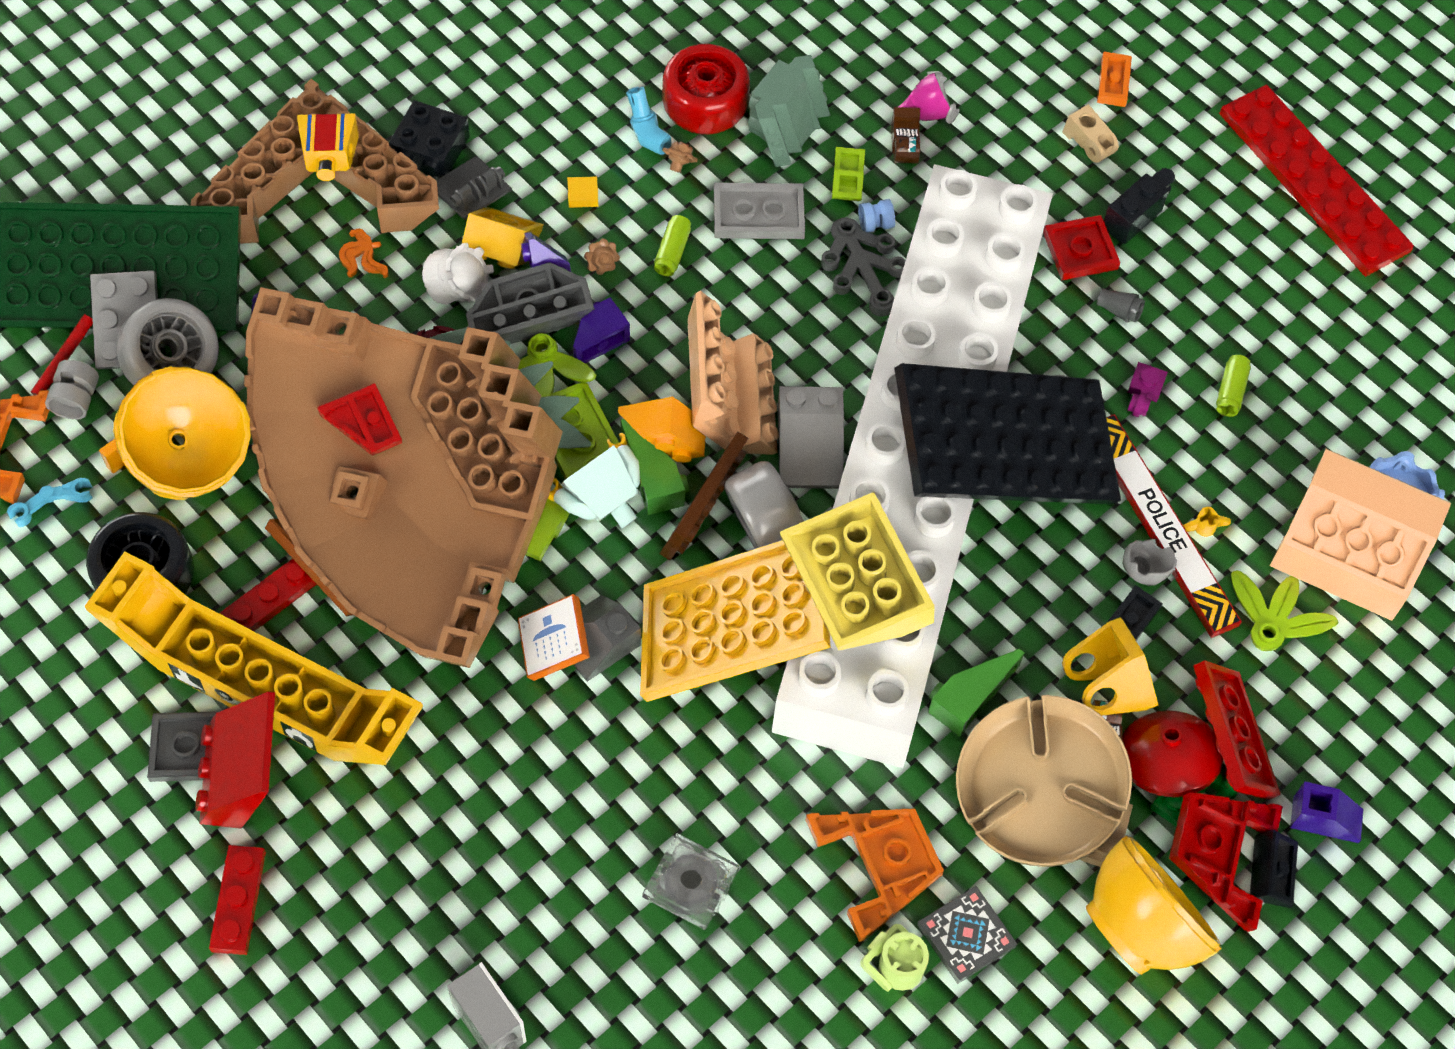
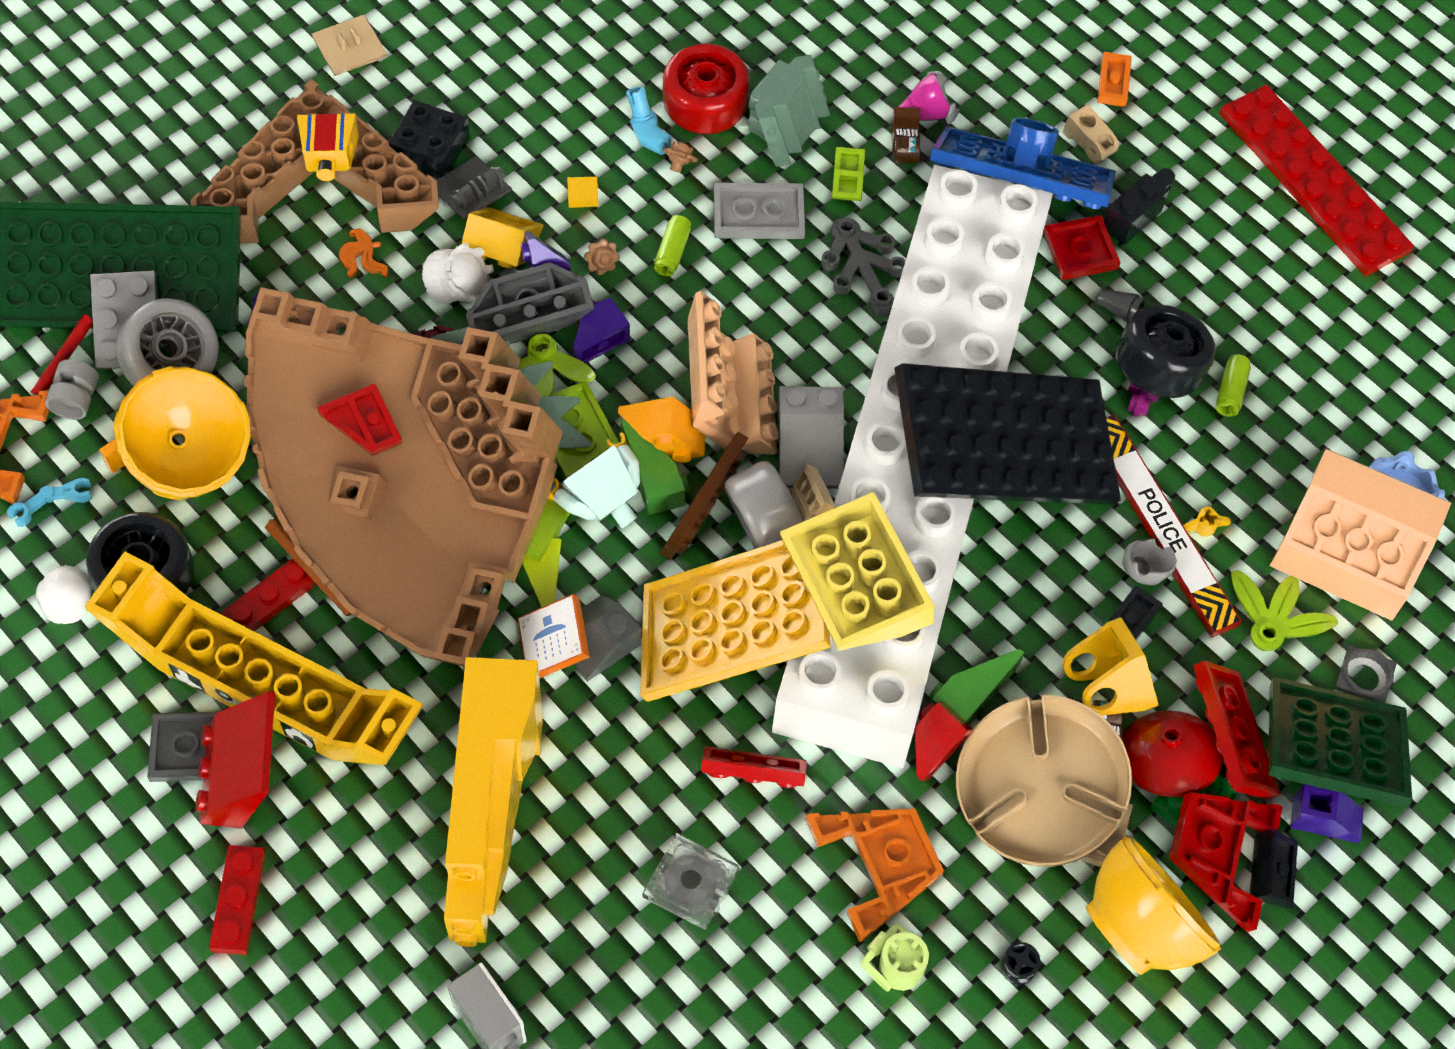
(64, 594): none -> white hair
(349, 45): none -> tan piece
(494, 751): none -> yellow panel
(544, 574): none -> neon yellow sticker
(754, 767): none -> red plate
(811, 493): none -> tan plate
(876, 215): light blue wheel -> none
(937, 737): none -> red slope
(967, 934): dark grey tile -> none
(1024, 957): none -> black wheel
(1026, 160): none -> blue plate
(1165, 351): none -> black wheel
(1339, 742): none -> dark green plate
(1384, 668): none -> dark grey piece

